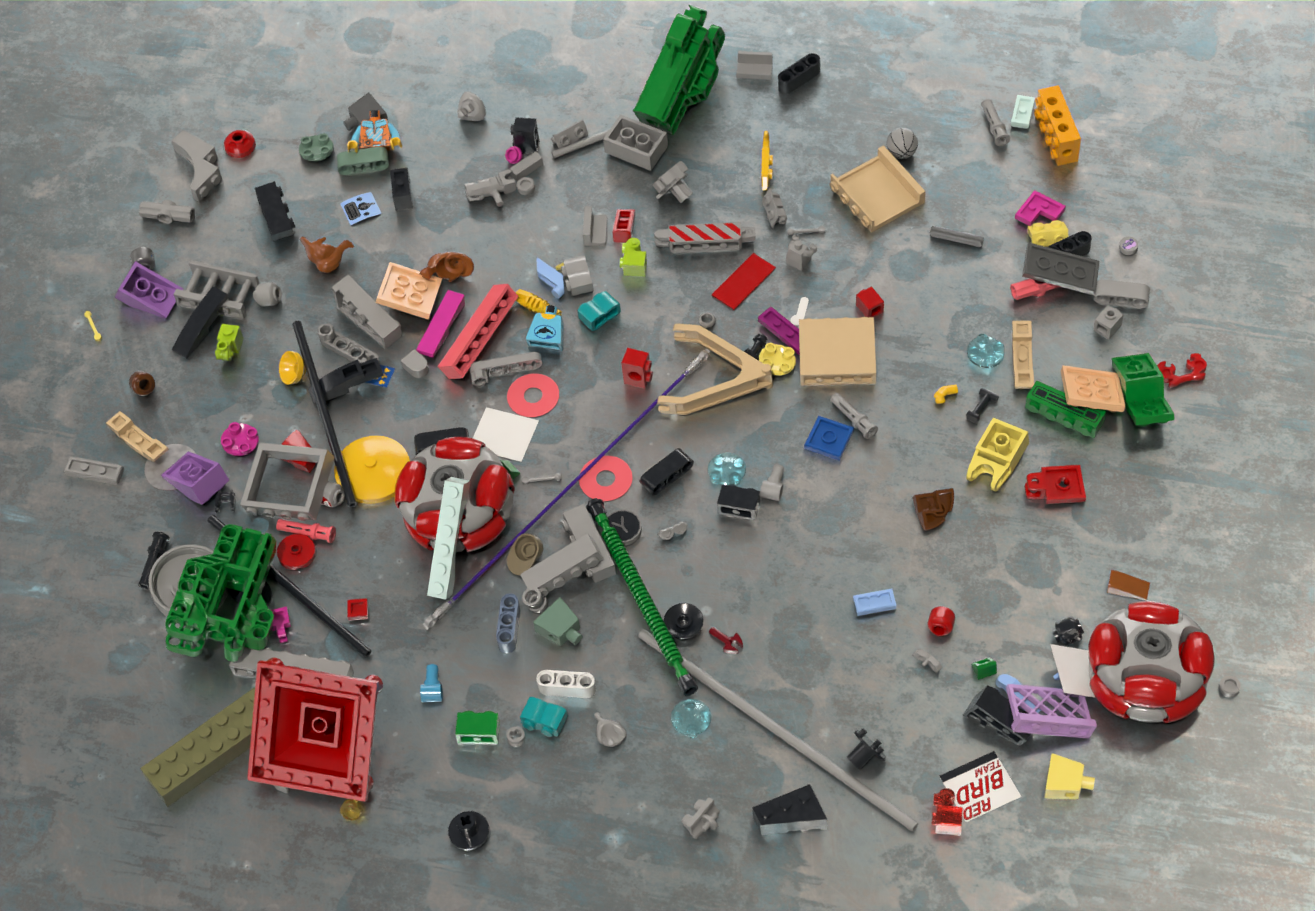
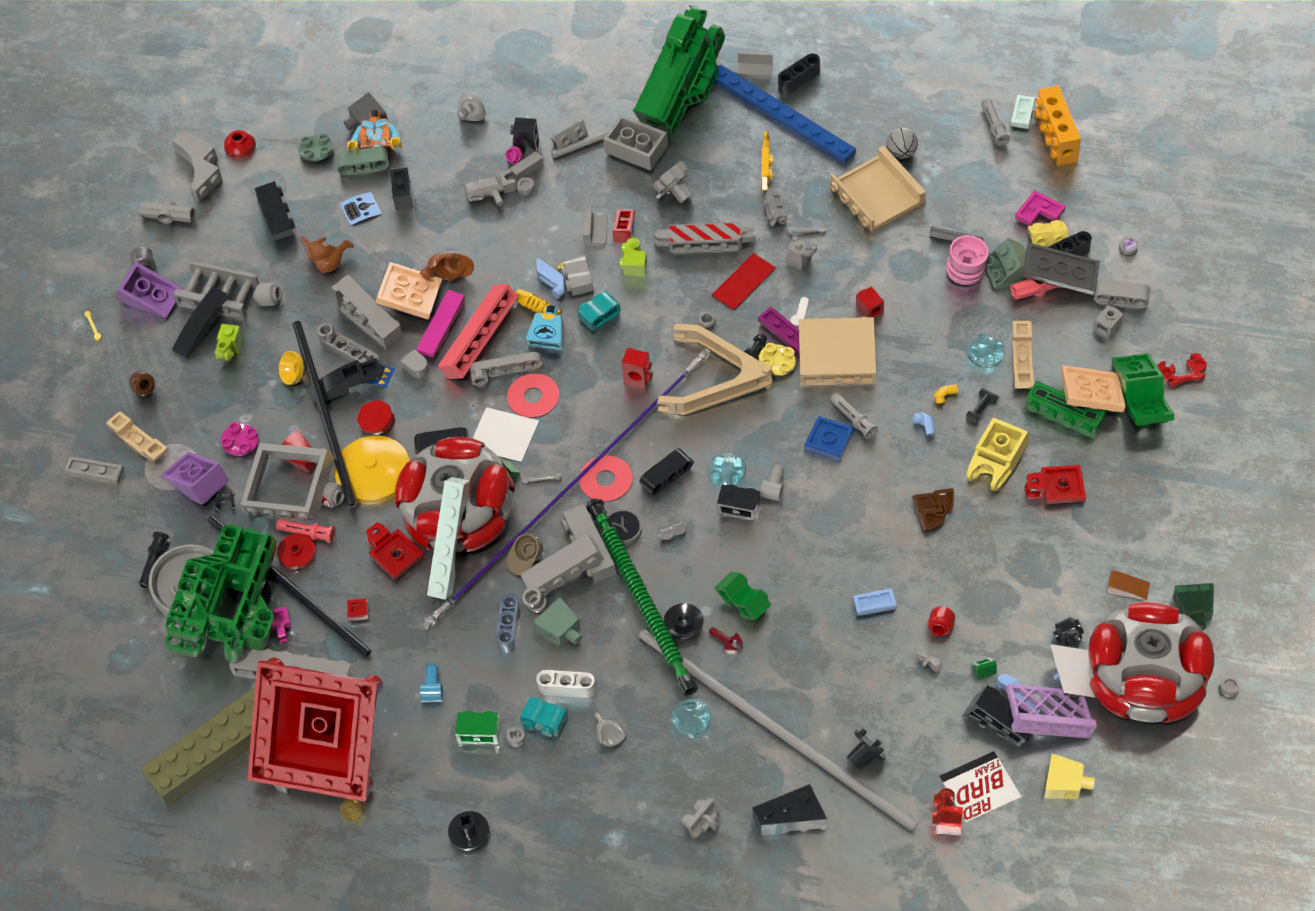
(376, 417): none -> red hat
(385, 544): none -> red plate
(737, 592): none -> green brick
(784, 114): none -> blue plate
(926, 421): none -> light blue arm
(967, 260): none -> bright pink wheel
(1006, 264): none -> sand green slope
(1195, 602): none -> clear green torso

